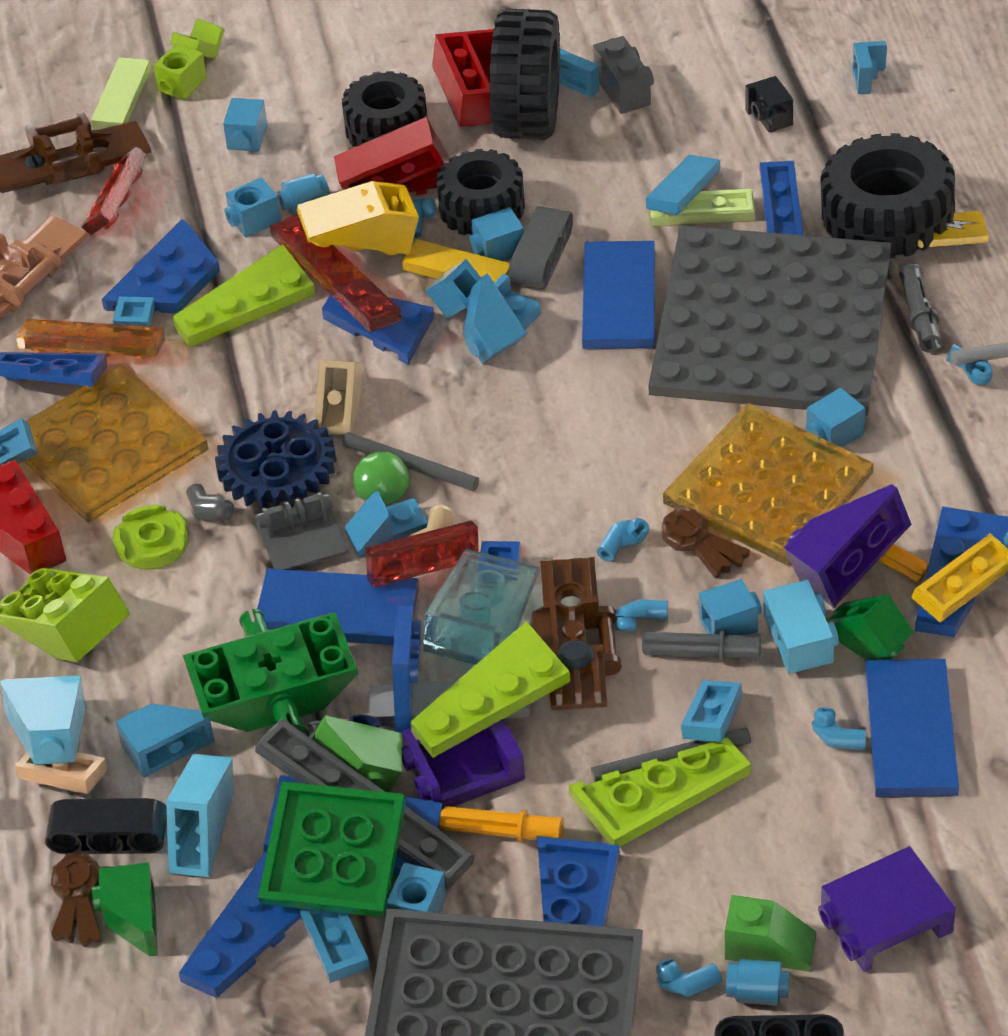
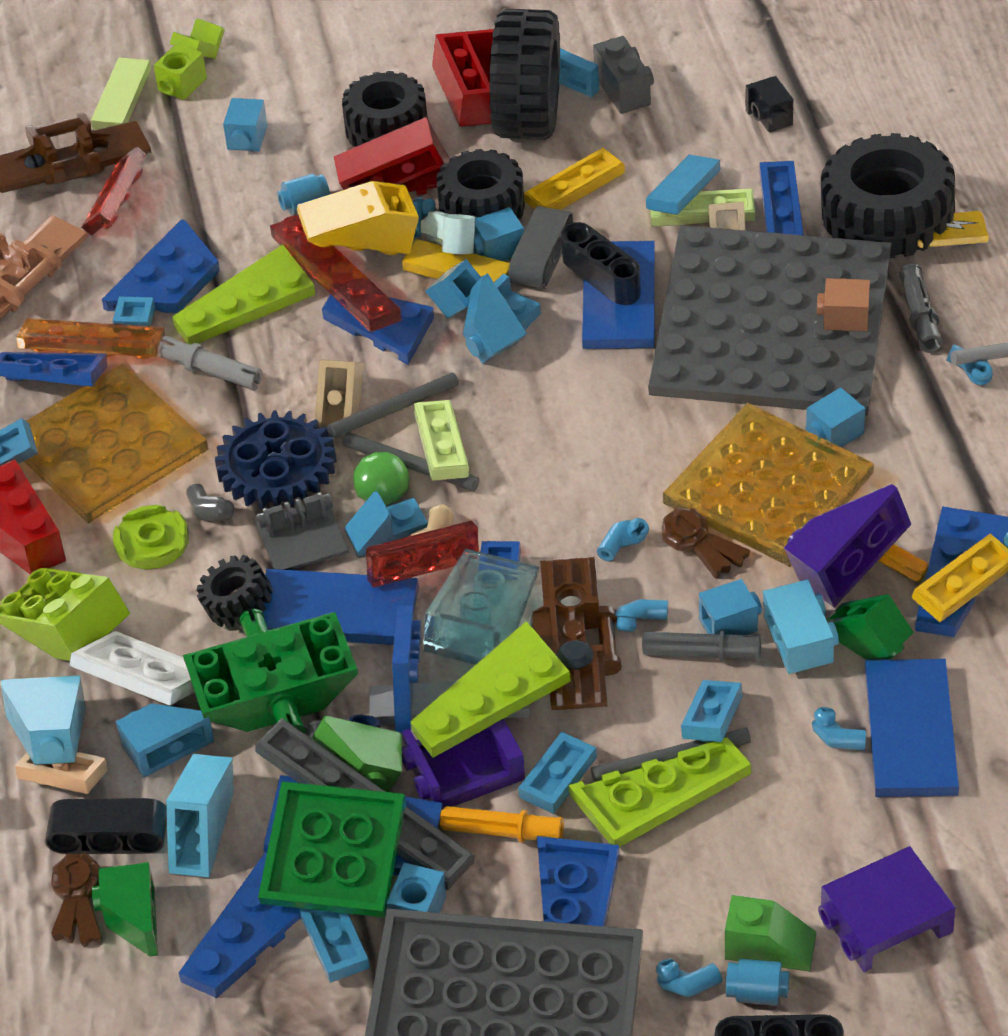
(135, 667): none -> white tile
(196, 358): none -> light grey pin
(225, 579): none -> black tyre
(252, 207): dark azure brick -> none
(392, 405): none -> dark grey bar
(441, 440): none -> yellowish green tile
(451, 231): none -> light aqua piece
(558, 768): none -> dark azure plate
(575, 181): none -> yellow tile
(601, 263): none -> black beam
(727, 216): none -> tan plate
(844, 304): none -> nougat brick
(866, 62): dark azure bracket -> none

